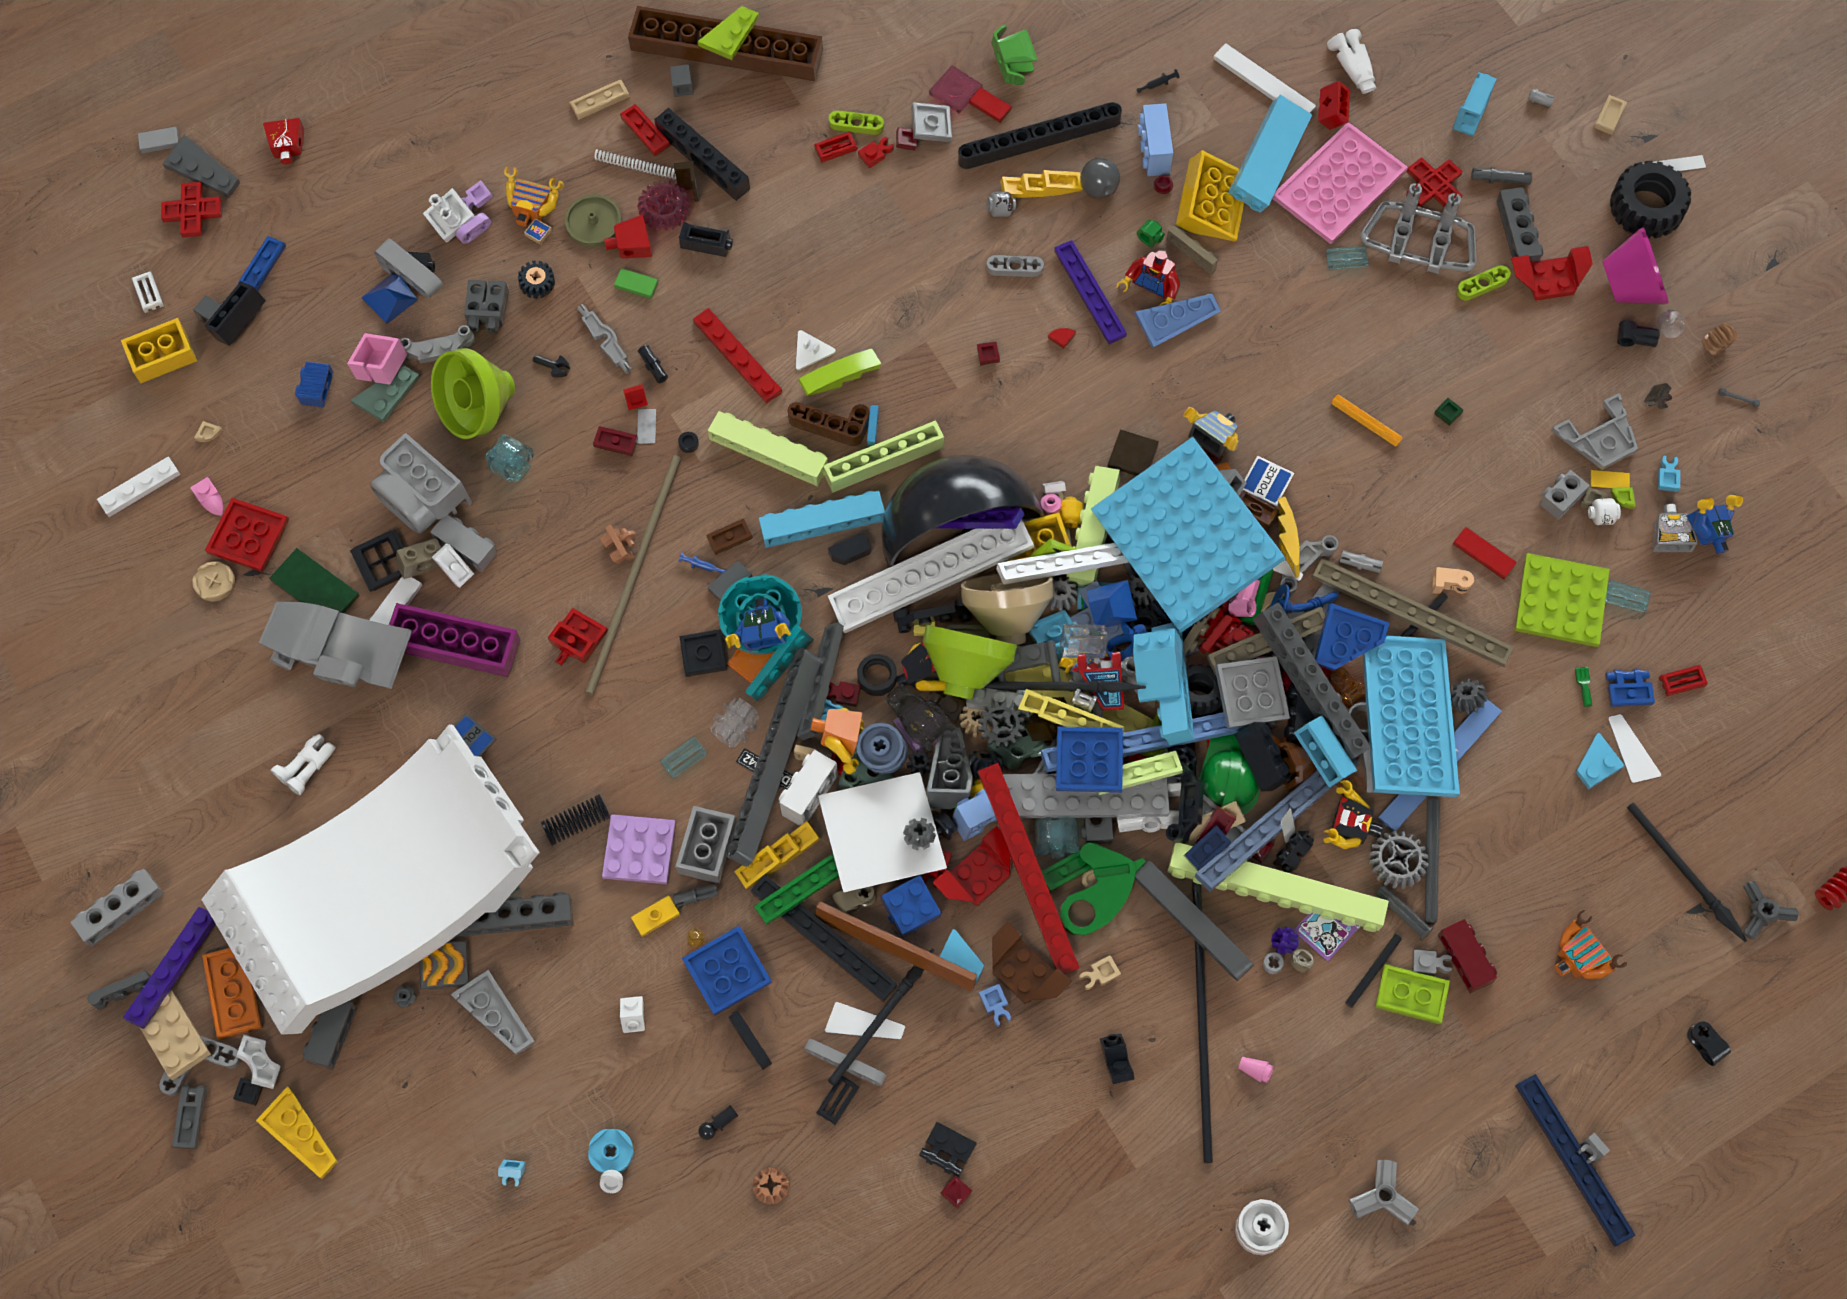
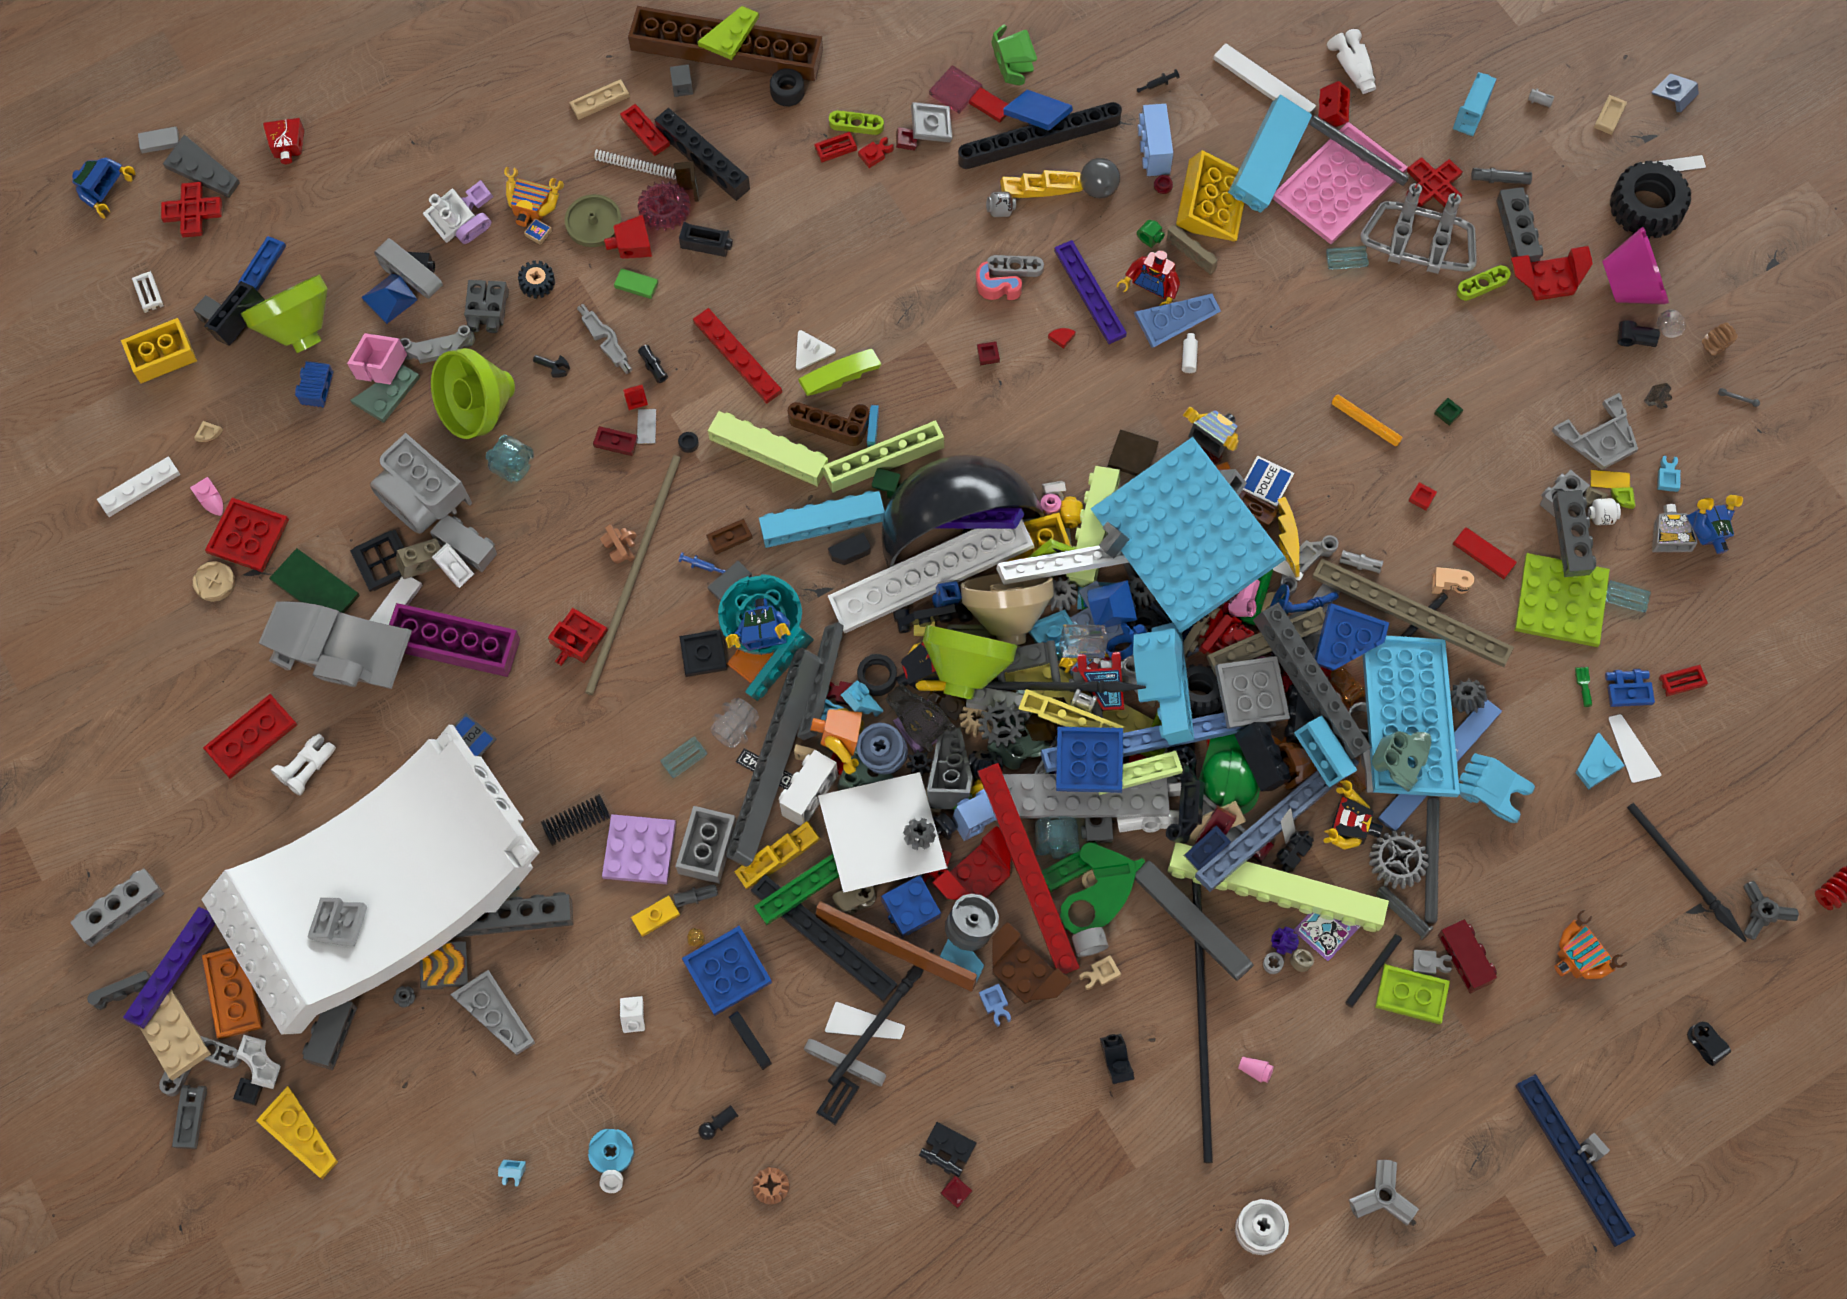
(96, 180): none -> blue torso
(250, 736): none -> red tile
(291, 315): none -> lime cone
(337, 921): none -> light grey slope
(787, 77): none -> black tyre
(860, 700): none -> medium azure wing
(886, 481): none -> dark green panel
(945, 594): none -> blue leg
(971, 922): none -> dark grey wheel
(996, 287): none -> coral animal
(1037, 109): none -> blue tile
(1090, 942): none -> light grey piece
(1114, 541): none -> dark grey panel
(1189, 357): none -> white cylinder
(1359, 150): none -> dark grey axle
(1394, 752): none -> sand green piece
(1422, 496): none -> red plate
(1492, 784): none -> medium azure piece
(1573, 564): none -> dark grey brick
(1677, 89): none -> sand blue piece

